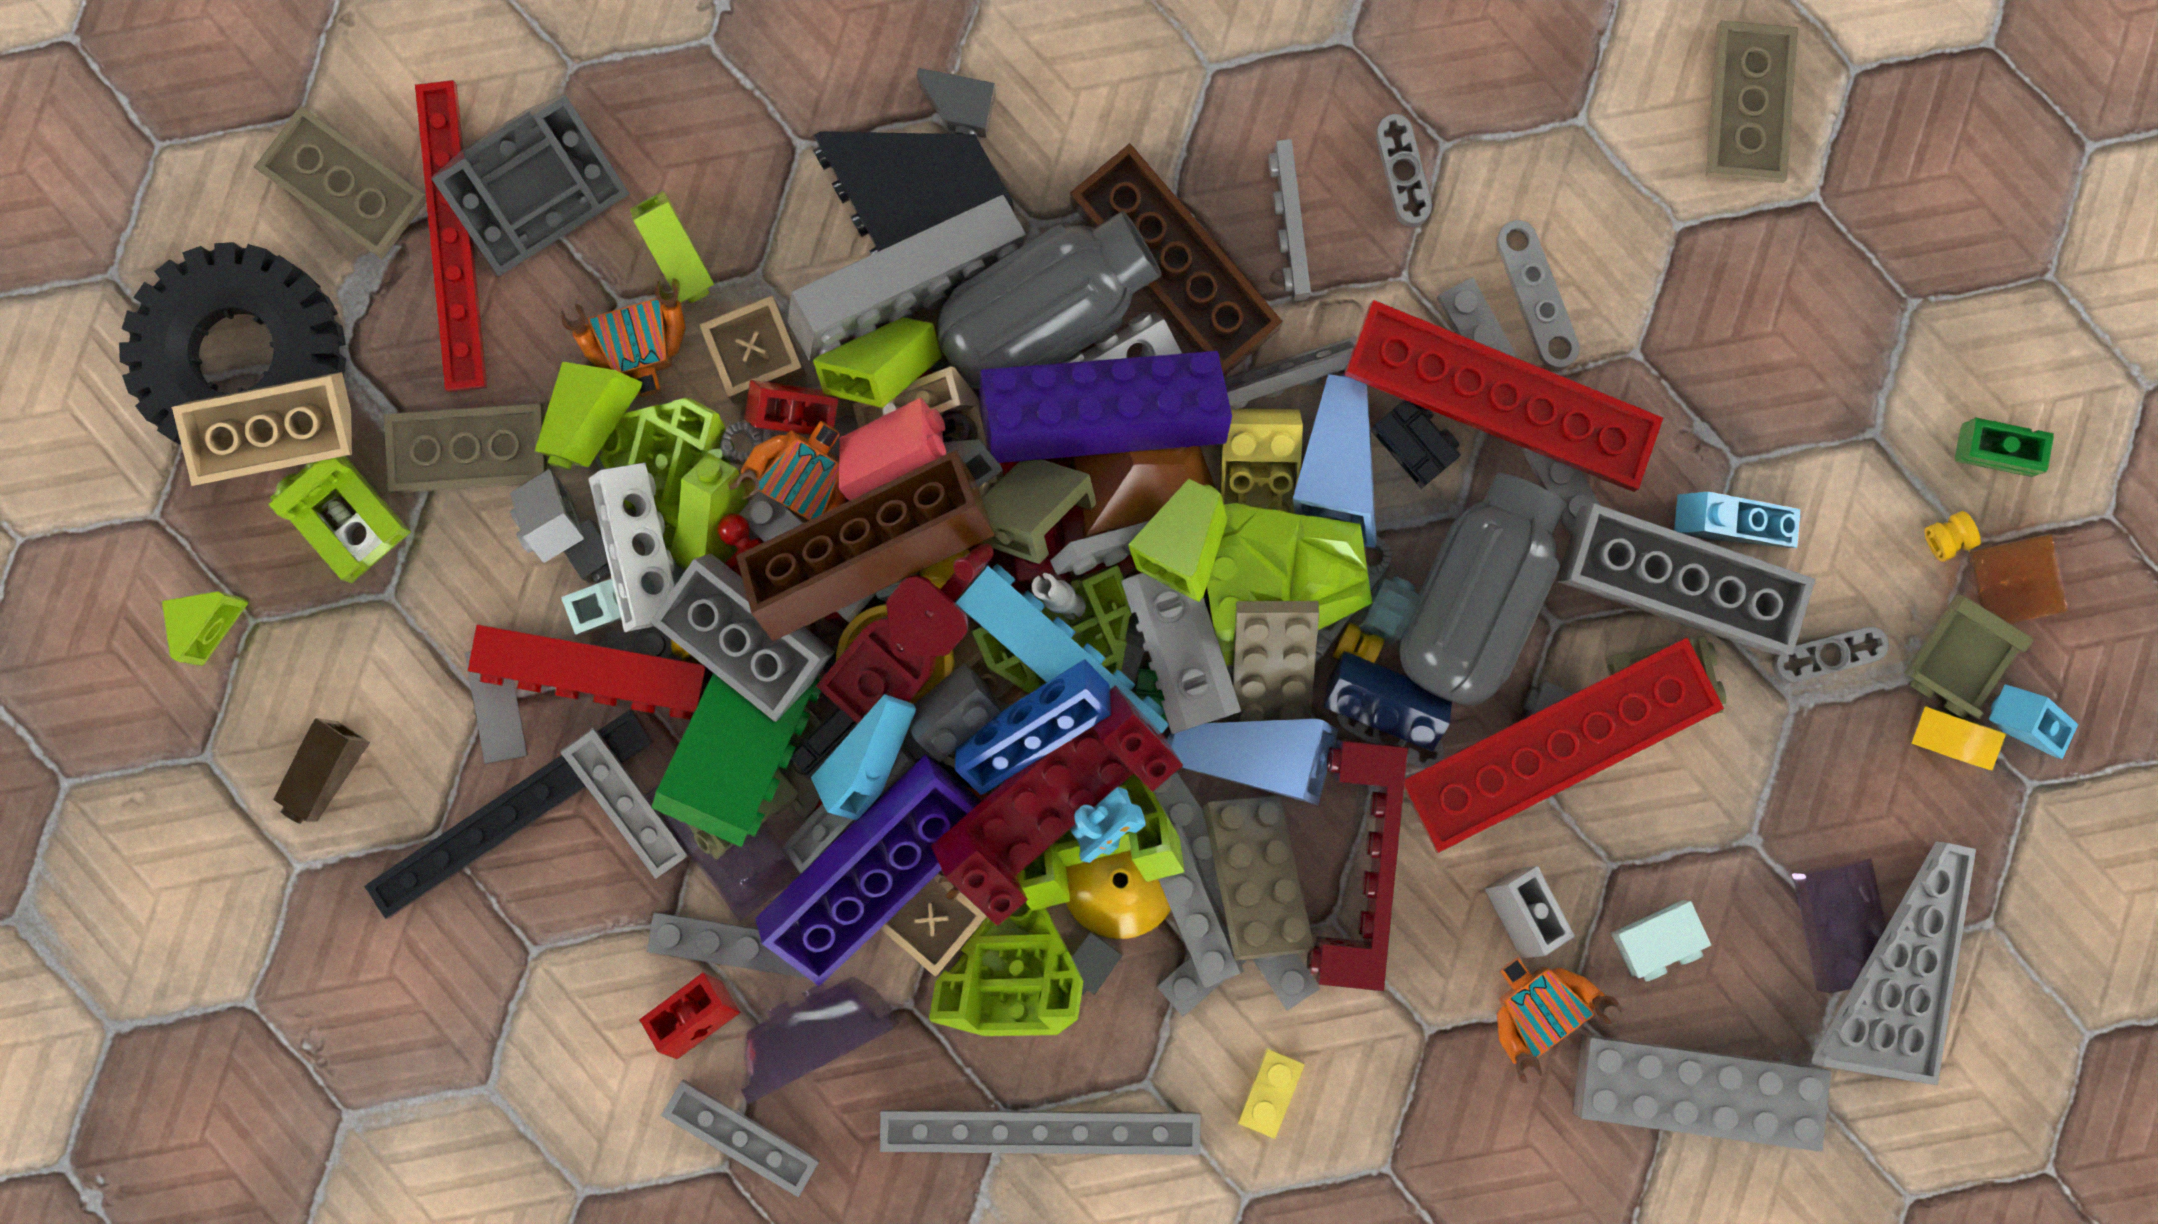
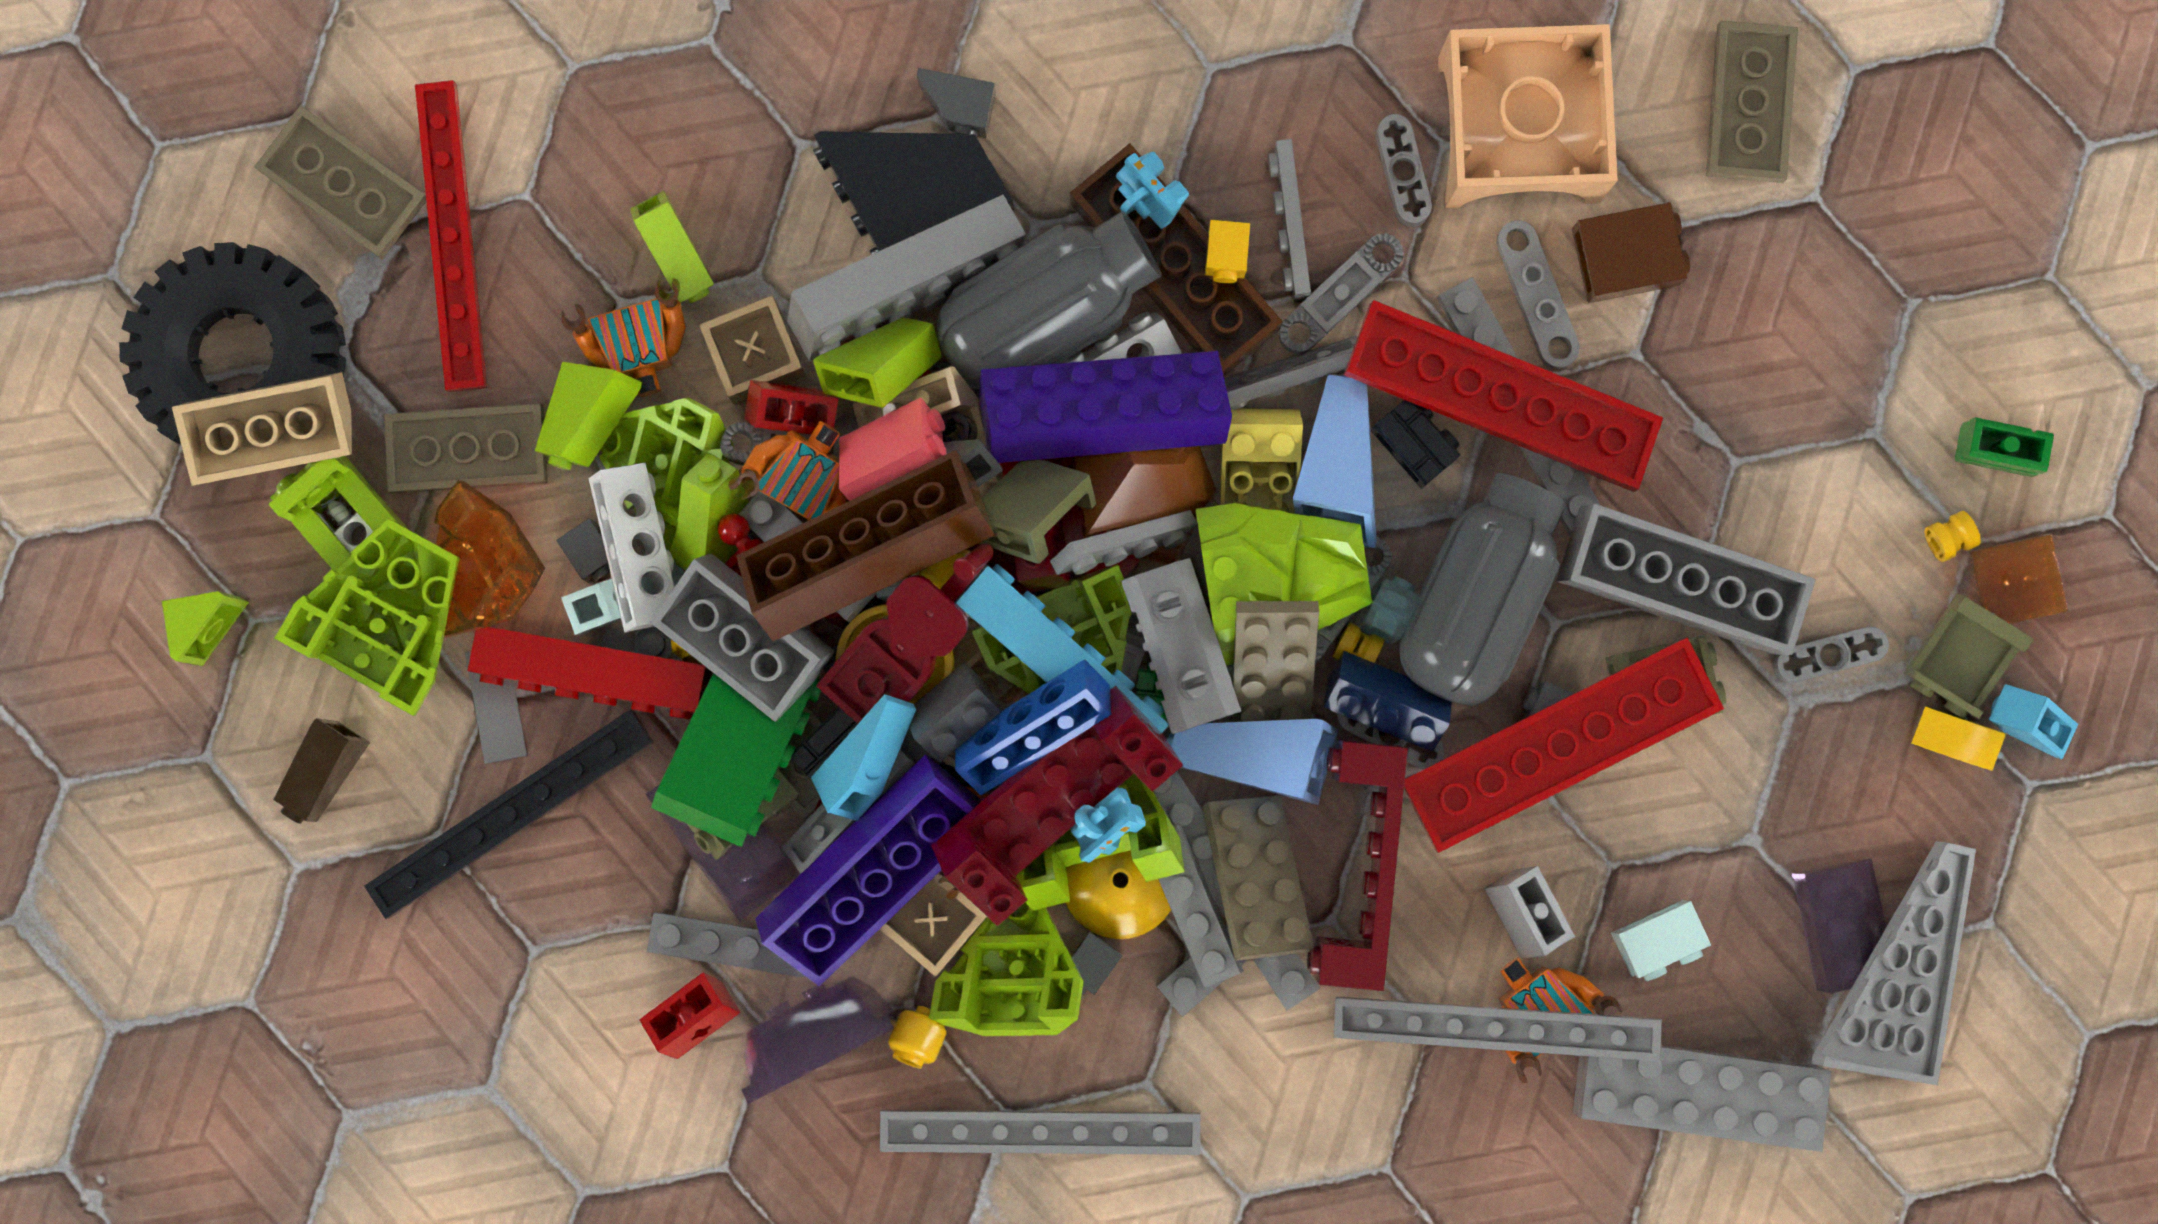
(380, 615): none -> lime wedge
(495, 561): none -> clear orange wedge
(529, 183): dark grey slope -> none
(545, 516): light grey brick -> none
(624, 802): light grey plate -> none
(740, 1138): light grey plate -> none
(916, 1038): none -> yellow head
(1058, 596): white pin -> none
(1146, 192): none -> medium azure hips
(1182, 540): lime slope -> none
(1227, 250): none -> yellow brick
(1271, 1093): light yellow plate -> none
(1341, 293): none -> light grey plate
(1498, 1028): none -> light grey plate
(1530, 111): none -> light nougat piece
(1630, 252): none -> reddish brown brick
(1736, 520): medium azure slope -> none

